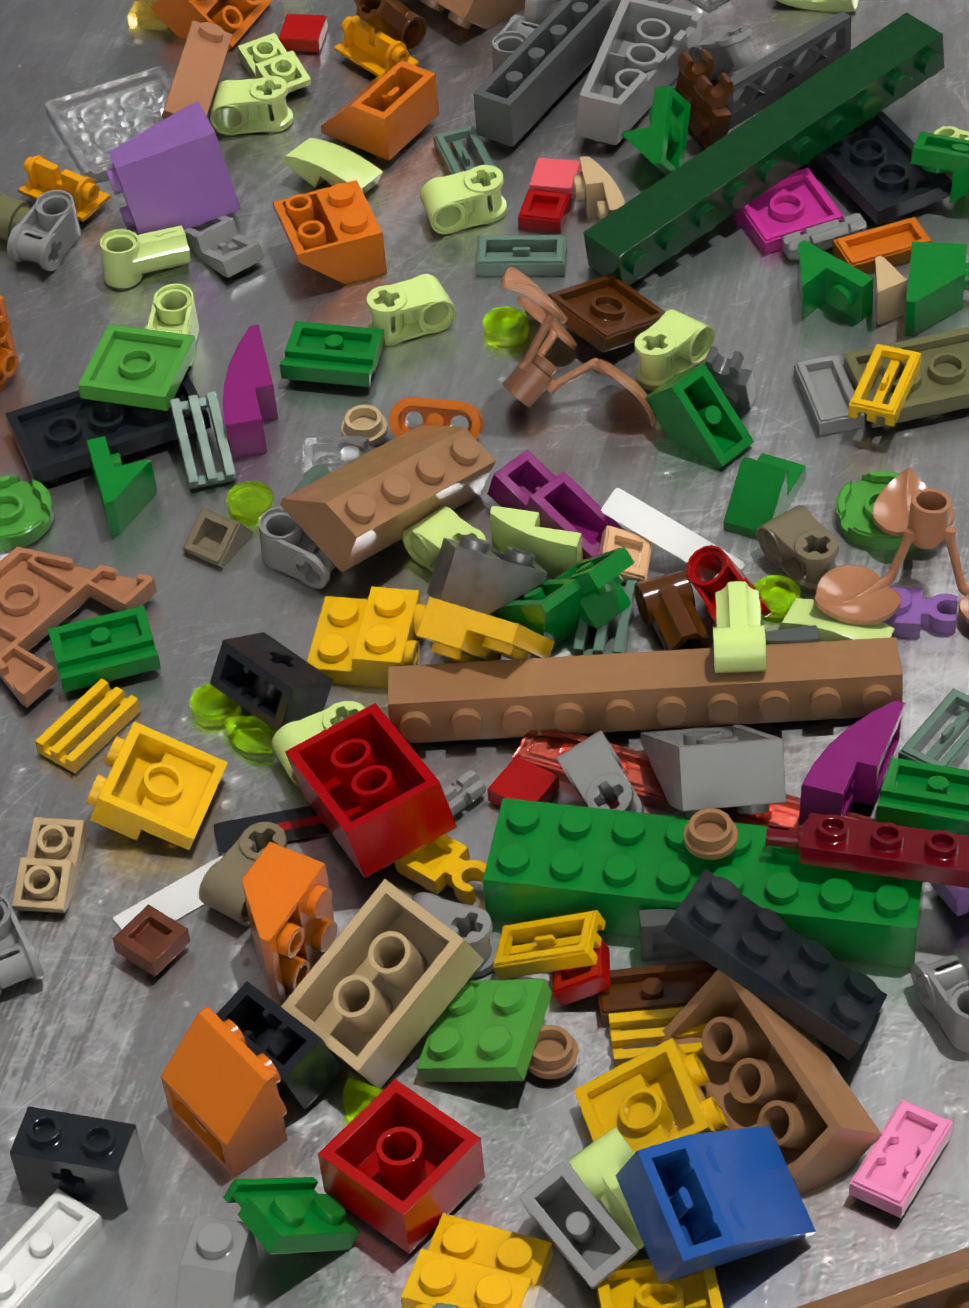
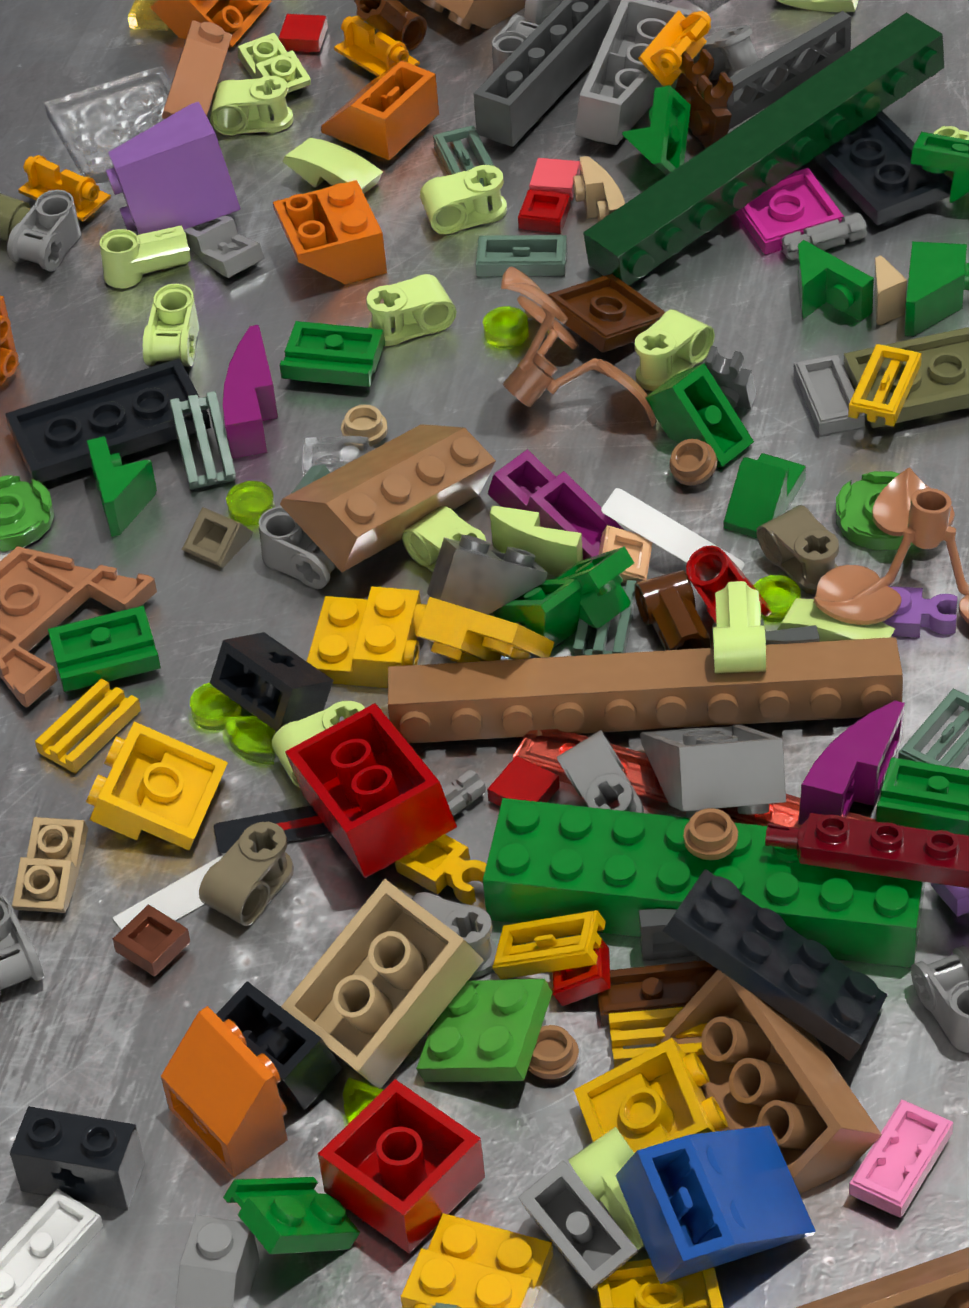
(137, 367): bright green plate -> none
(288, 916): orange slope -> none
(435, 412): orange plate -> none
(679, 35): none -> light orange hinge
(693, 462): none -> medium nougat plate
(889, 241): orange tile -> none

